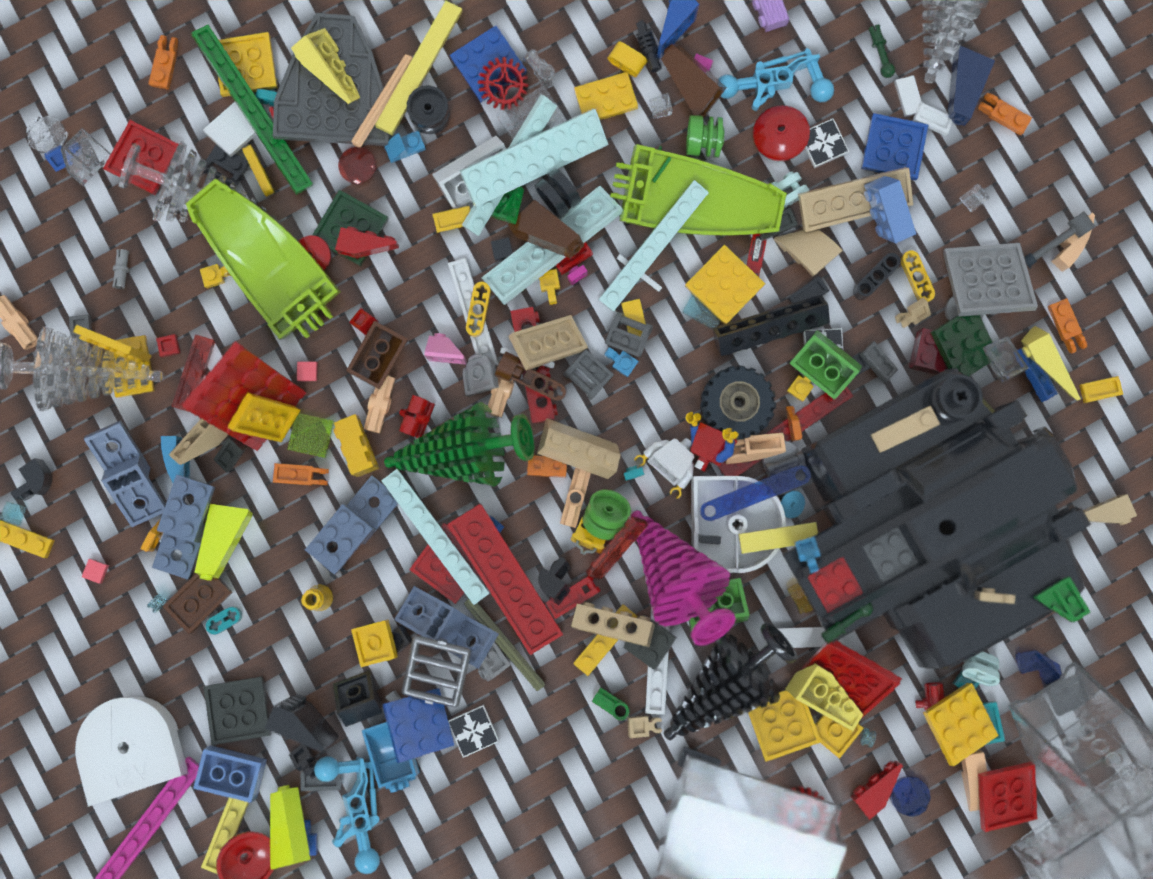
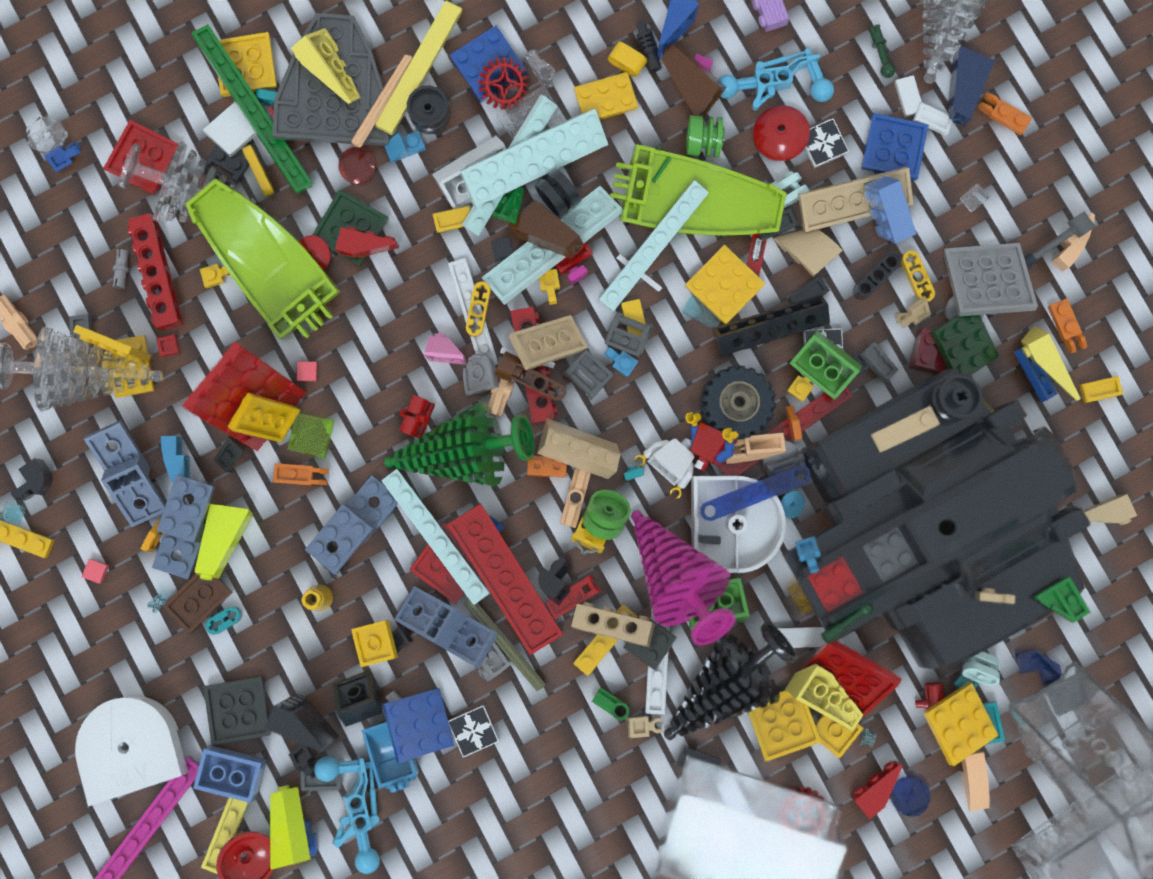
(83, 156): clear slope -> none
(164, 63): orange hinge -> none
(171, 316): none -> red brick
(194, 369): clear red plate -> none
(197, 441): tan slope -> none
(355, 446): yellow wedge -> none
(362, 321): red slope -> none
(377, 355): reddish brown slope -> none
(379, 406): light nougat piece -> none
(460, 668): flat silver bar -> none
(617, 547): clear red plate -> none
(661, 106): clear slope -> none
(776, 537): light yellow tile -> none
(1005, 360): clear slope -> none
(1007, 796): red plate -> none

